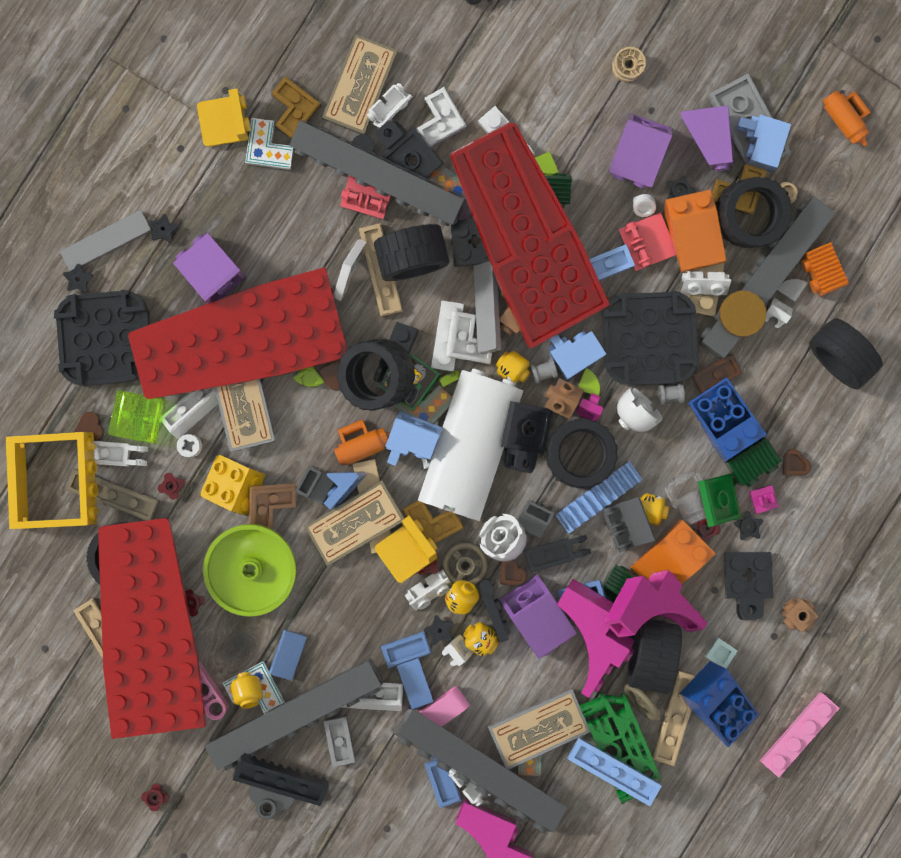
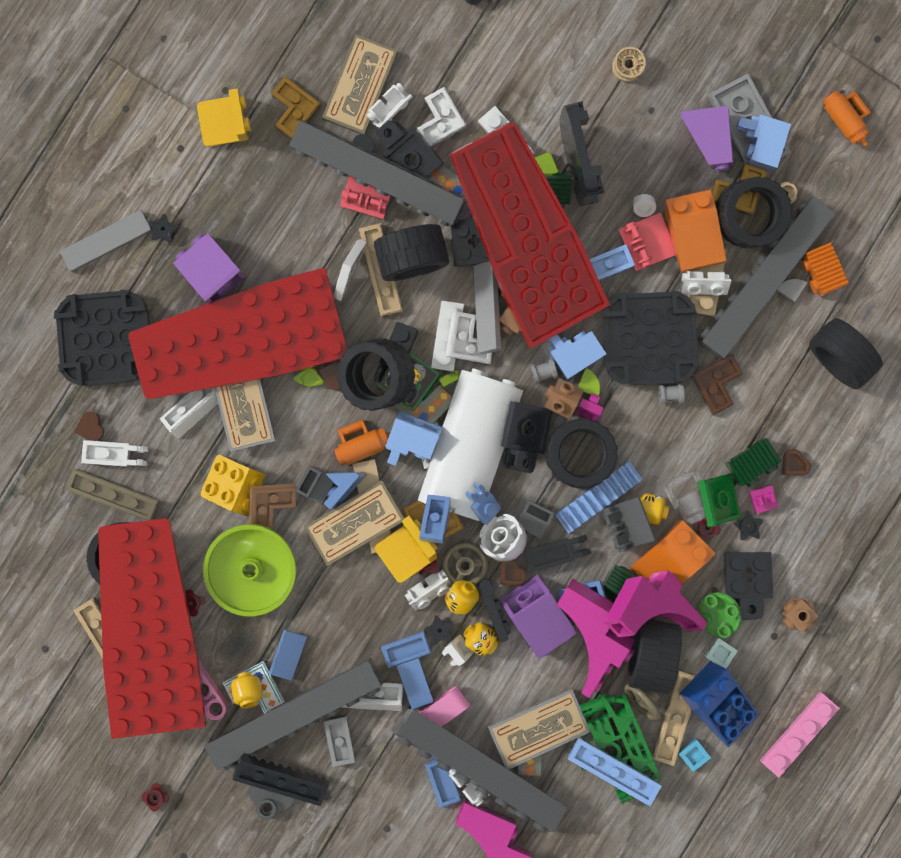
(18, 480): yellow window -> none
(82, 283): black plate -> none
(136, 417): clear neon green slope -> none
(177, 483): dark red plate -> none
(193, 444): white wheel -> none
(262, 150): white tile -> none
(435, 519): none -> medium blue slope
(485, 504): none -> medium blue plate
(513, 367): yellow head -> none
(585, 178): none -> black tile
(636, 411): white cylinder -> none
(640, 151): medium lavender slope -> none
(680, 184): black plate -> none
(694, 755): none -> medium azure tile
(721, 614): none -> bright green dish
(726, 420): blue slope -> none
(742, 313): pearl gold tile -> none
(780, 311): white tile -> none

